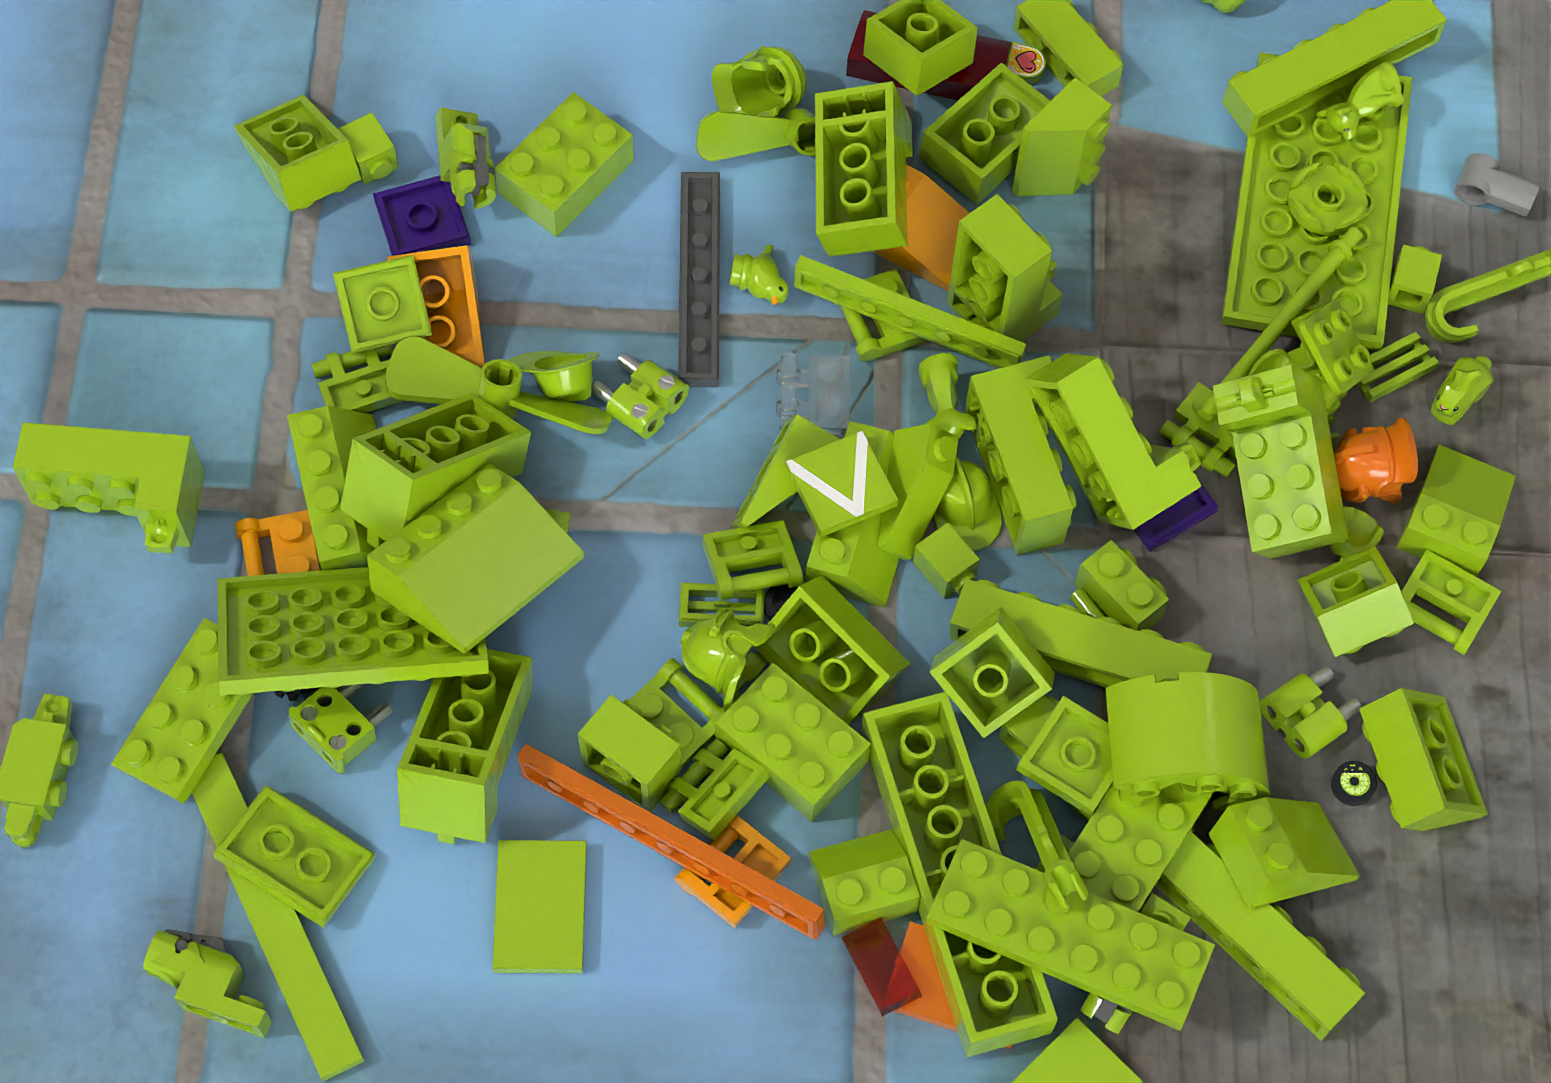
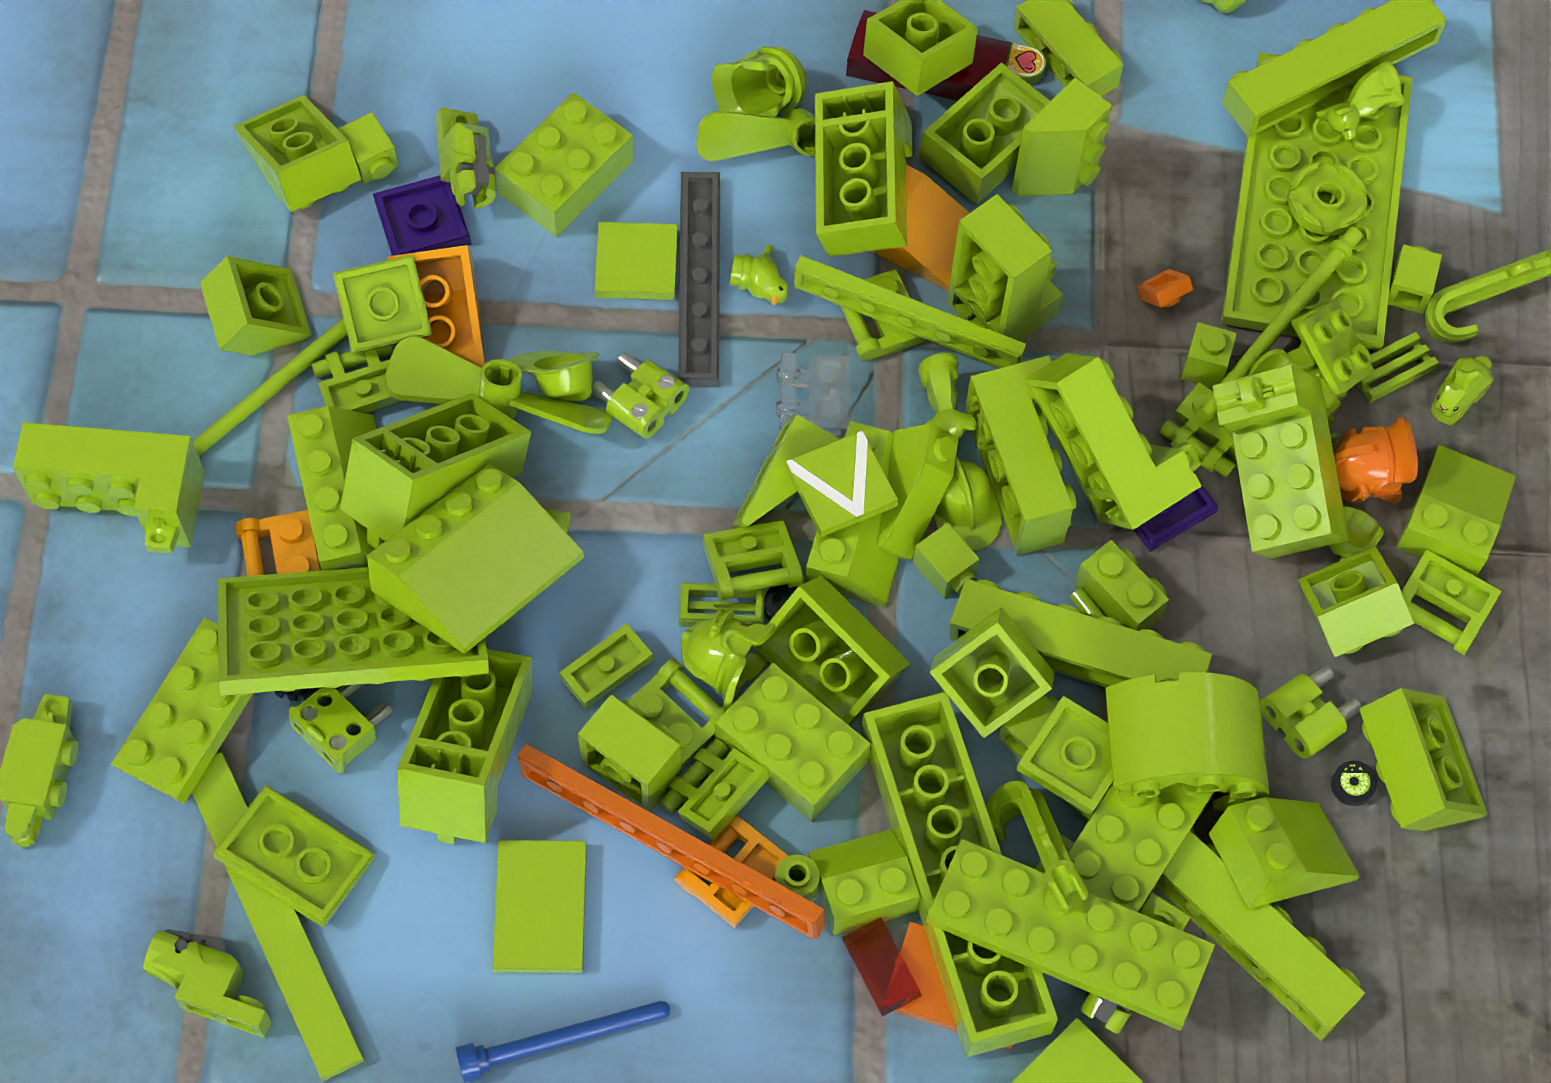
(254, 306): none -> lime slope
(270, 387): none -> lime bar
(478, 1060): none -> blue piece
(606, 666): none -> lime plate
(636, 261): none -> lime tile
(801, 868): none -> lime brick
(1165, 288): none -> orange plate
(1208, 355): none -> lime brick
(1485, 182): light grey piece -> none

